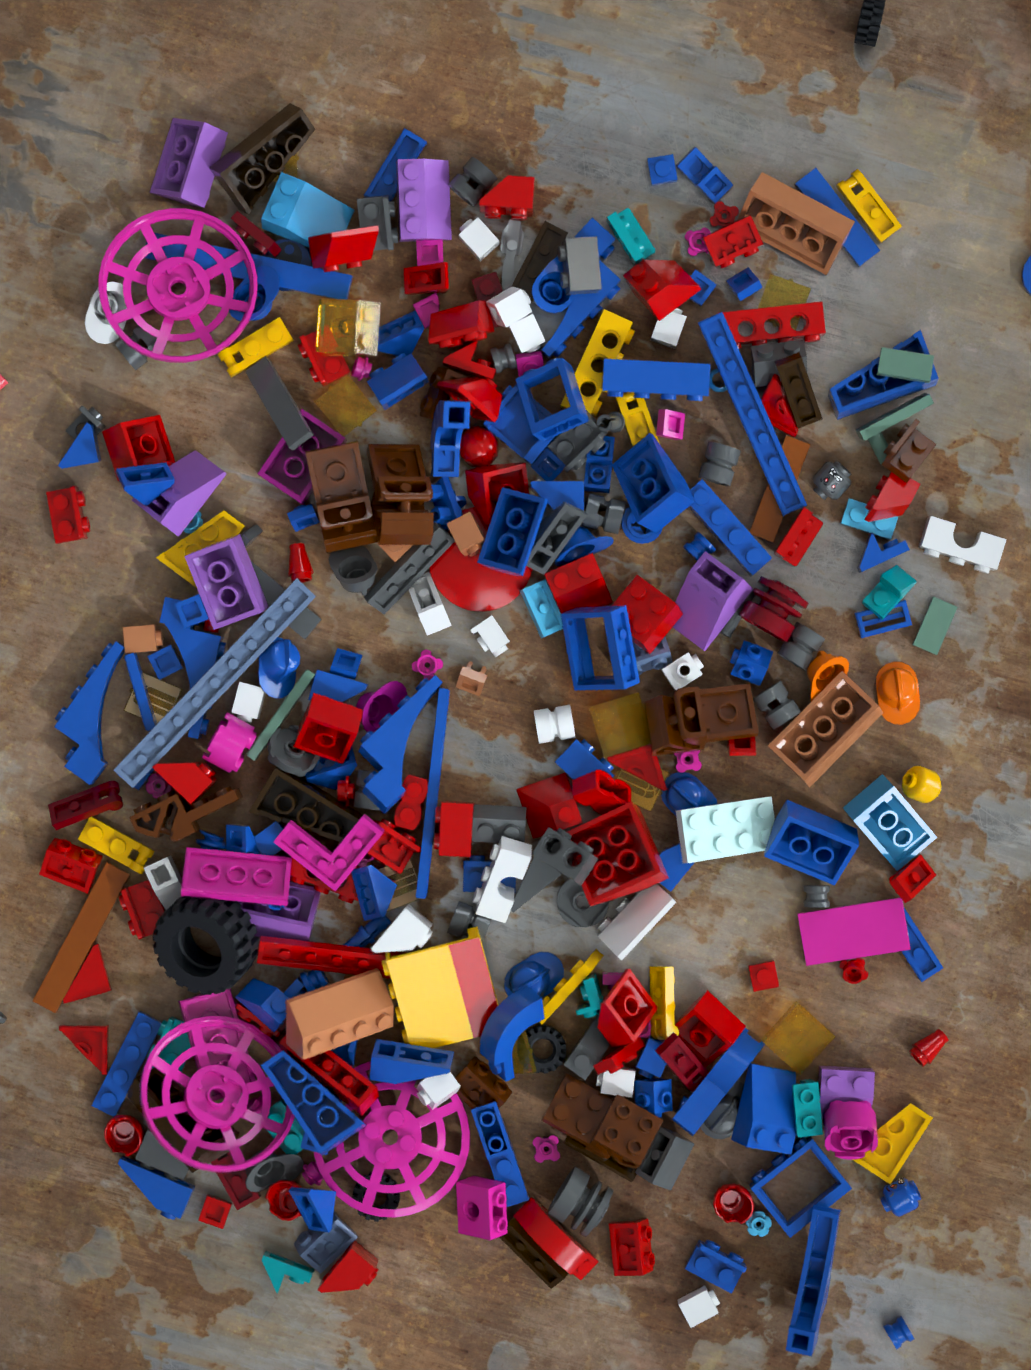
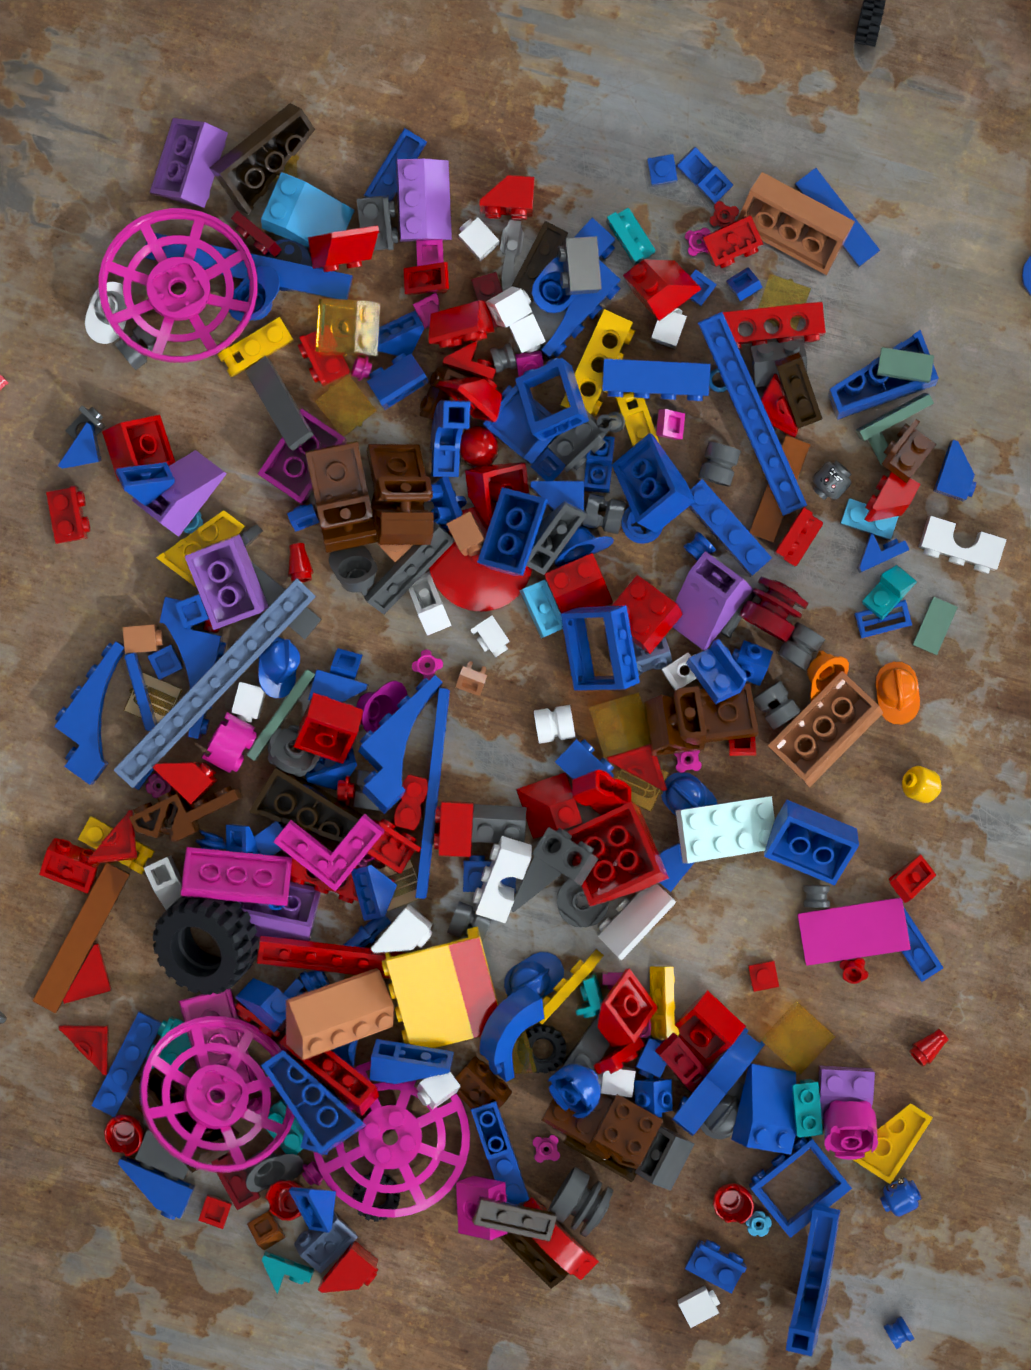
(85, 804): dark red plate -> none
(118, 844): none -> red tile
(142, 907): red bracket -> none
(266, 1230): none -> dark orange slope
(478, 174): dark grey wheel -> none
(514, 1218): none -> plate
(575, 1089): none -> blue cylinder
(631, 1247): red bracket -> none
(718, 672): none -> blue bracket
(869, 206): yellow plate -> none
(889, 822): dark azure slope -> none
(955, 474): none -> blue slope

